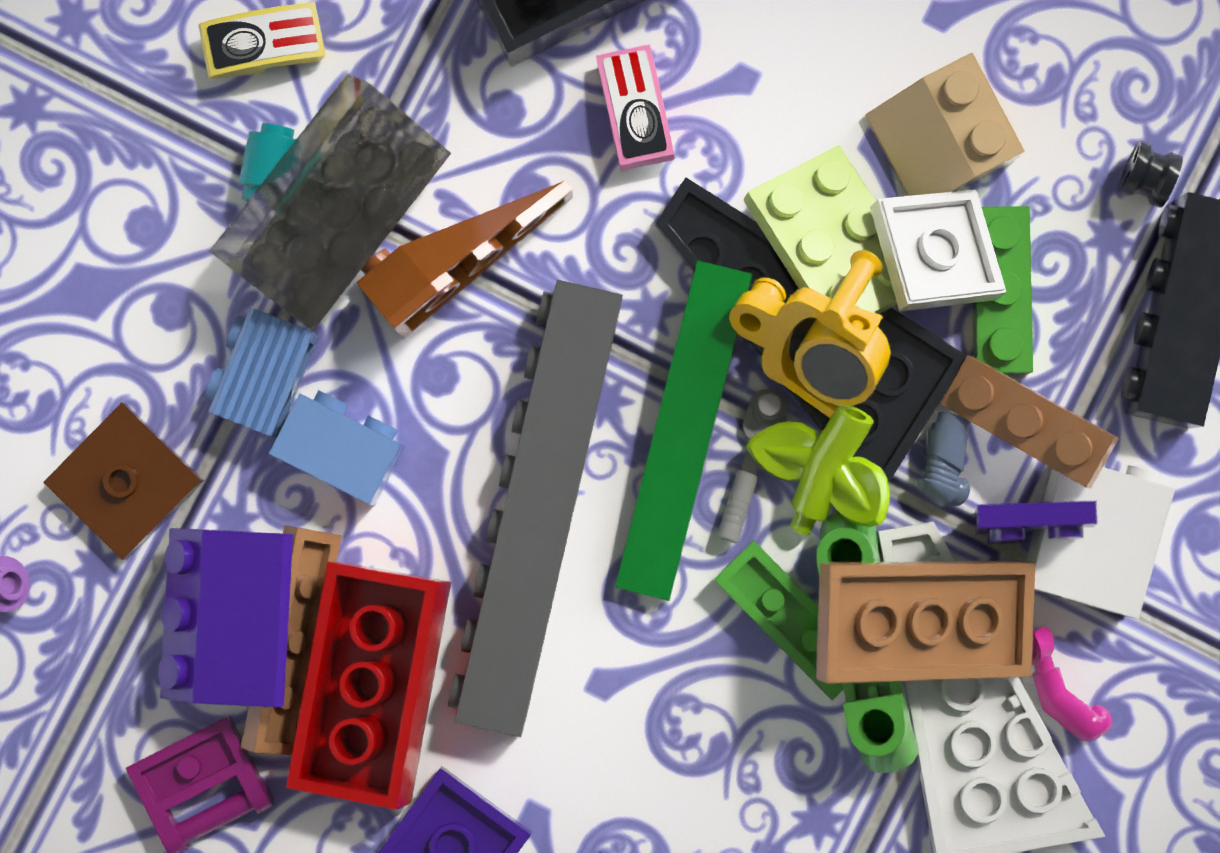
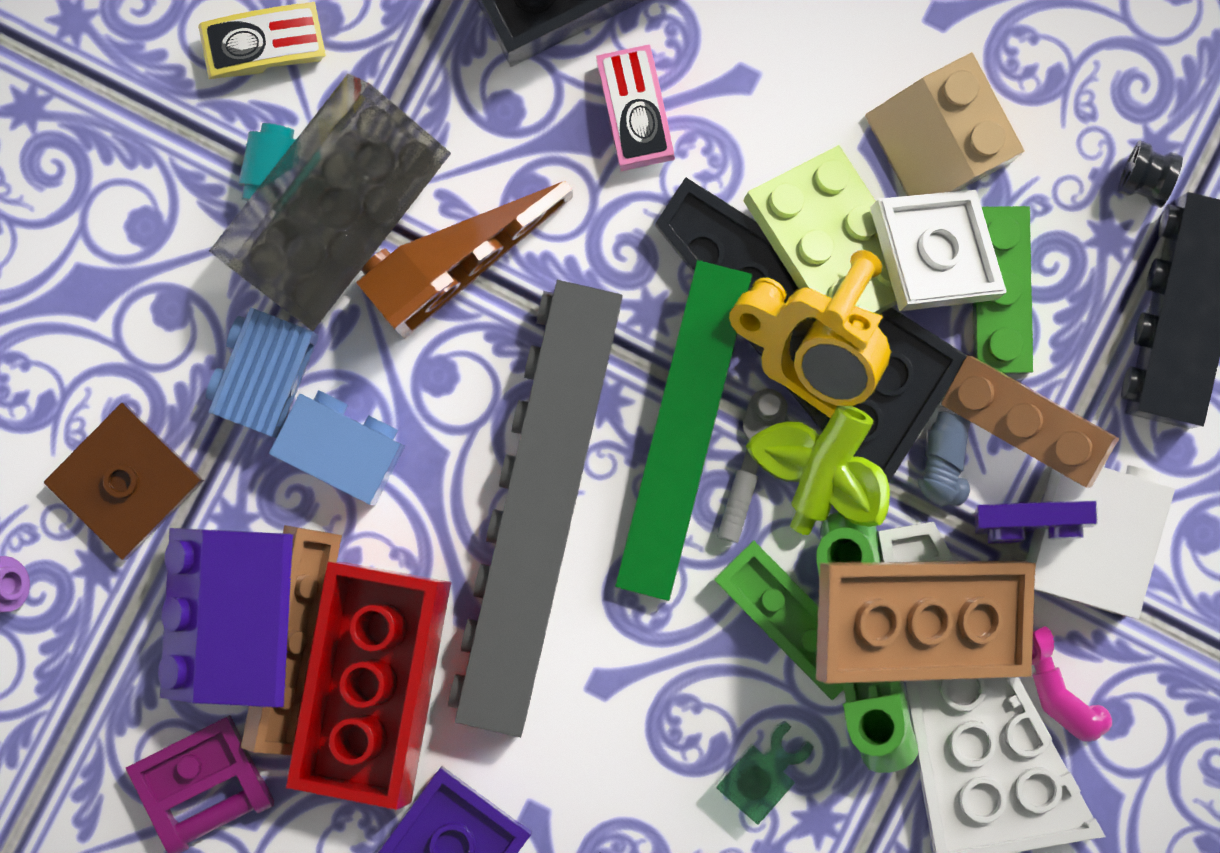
(759, 779): none -> clear green plate

